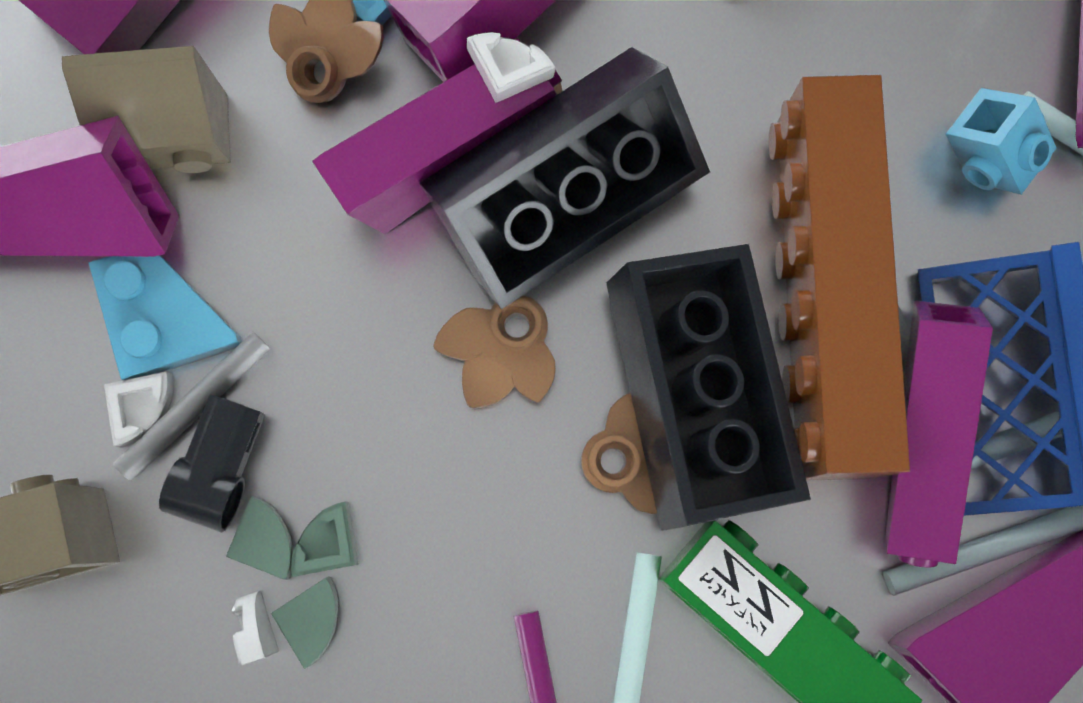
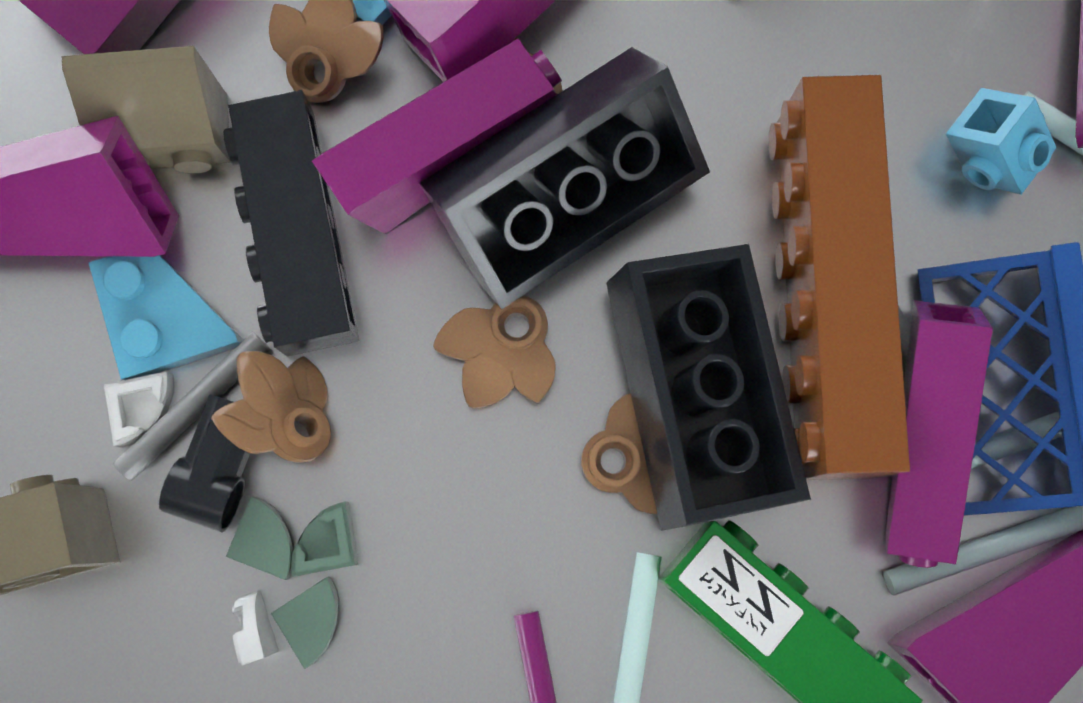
(270, 405): none -> medium nougat plate
(291, 225): none -> black brick
(508, 64): white tile -> none

